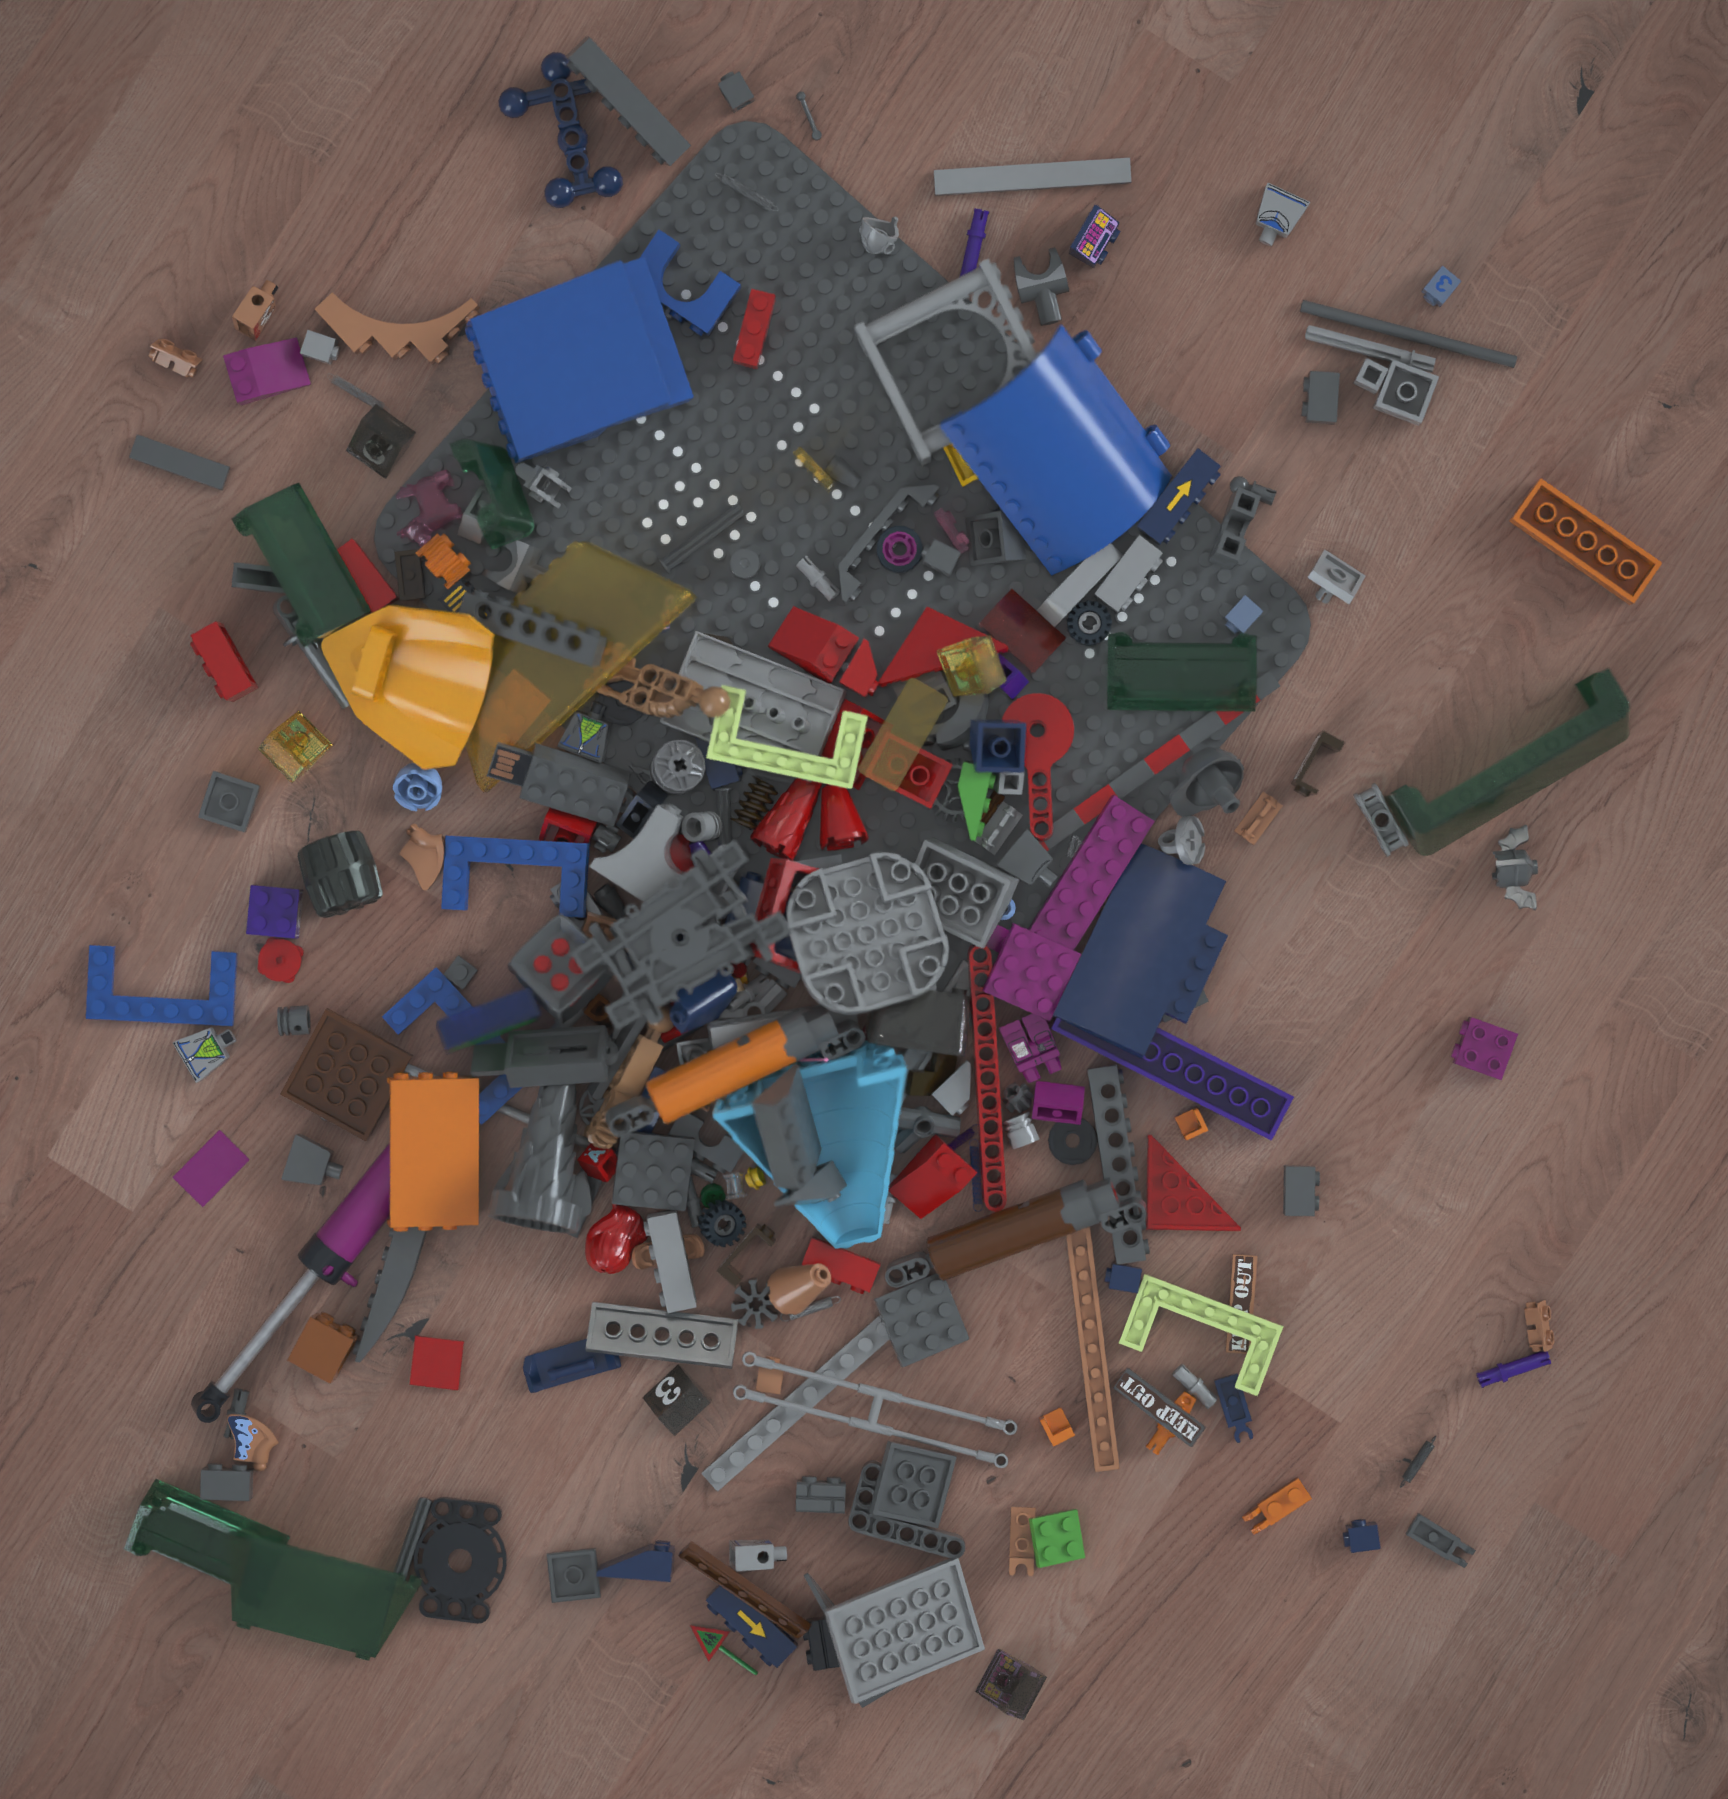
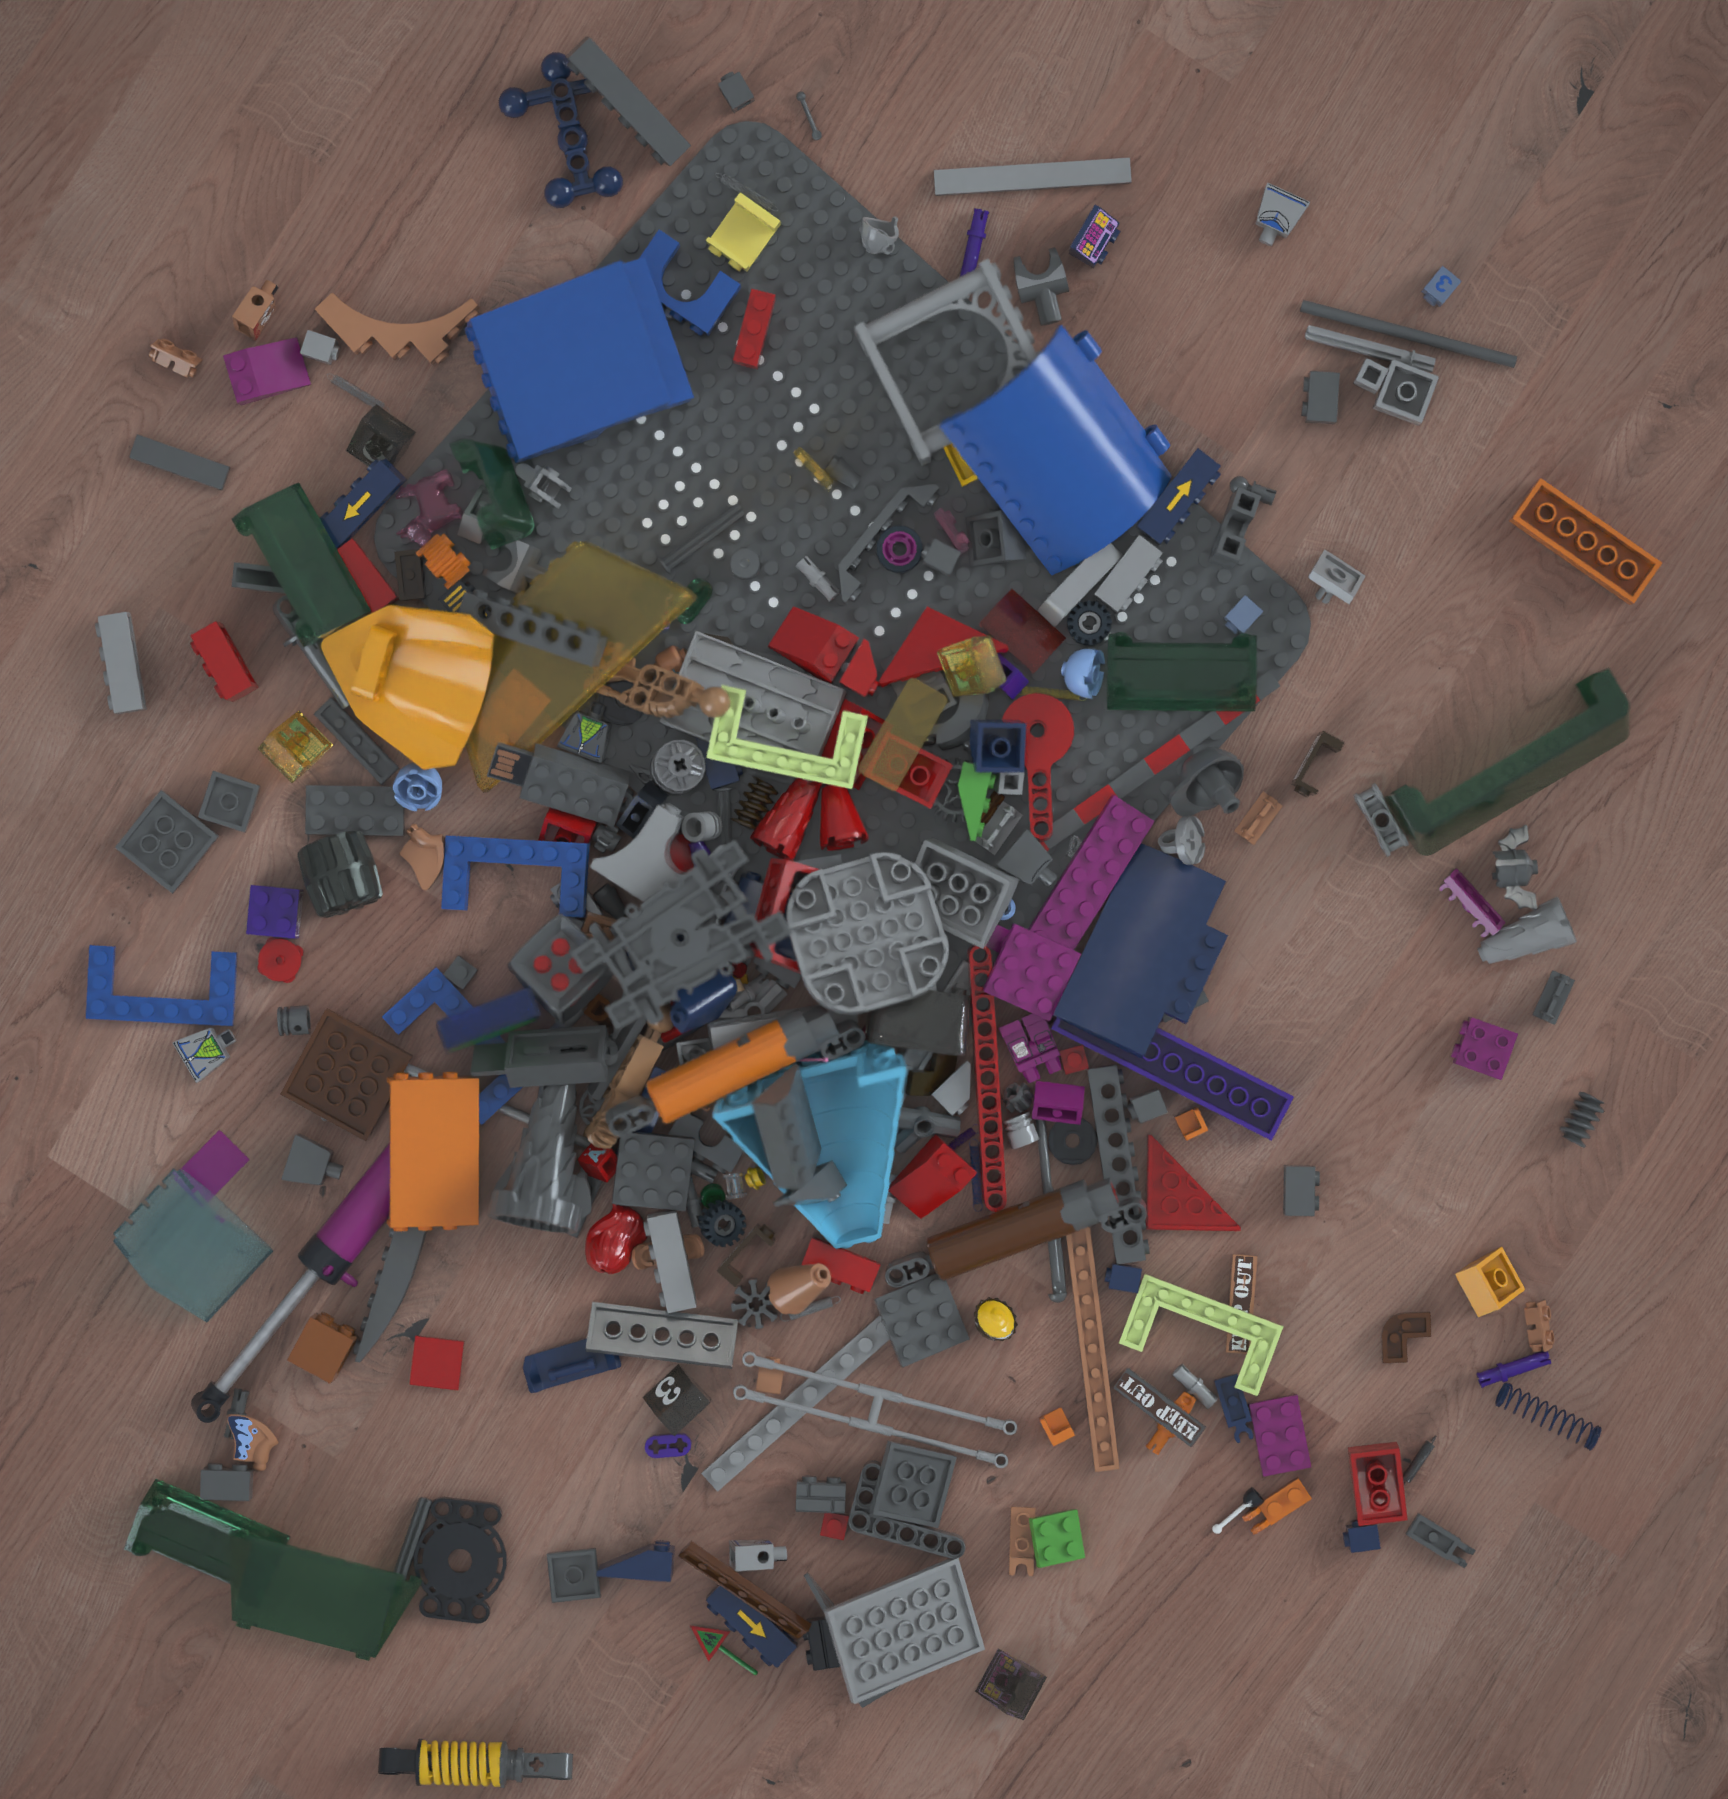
(121, 663): none -> light grey brick
(167, 841): none -> dark grey plate
(190, 1245): none -> clear light blue windscreen
(353, 808): none -> dark grey plate
(356, 741): none -> dark grey tile
(362, 502): none -> dark blue brick
(472, 1764): none -> piece
(668, 1451): none -> dark purple beam
(671, 659): none -> nougat head
(703, 591): none -> clear green plate
(743, 233): none -> light yellow panel
(834, 1525): none -> red plate
(995, 1319): none -> yellow piece
(1053, 693): none -> light yellow piece
(1055, 1246): none -> dark grey bar
(1074, 1059): none -> red plate
(1083, 672): none -> light blue cylinder
(1147, 1106): none -> dark grey brick
(1251, 1499): none -> hinge
(1280, 1435): none -> magenta plate
(1377, 1483): none -> red slope
(1398, 1329): none -> reddish brown plate
(1473, 902): none -> magenta plate
(1490, 1282): none -> light orange slope
(1532, 933): none -> light grey cone
(1553, 997): none -> dark grey hinge
(1582, 1119): none -> dark grey piece
(1594, 1433): none -> dark blue piece

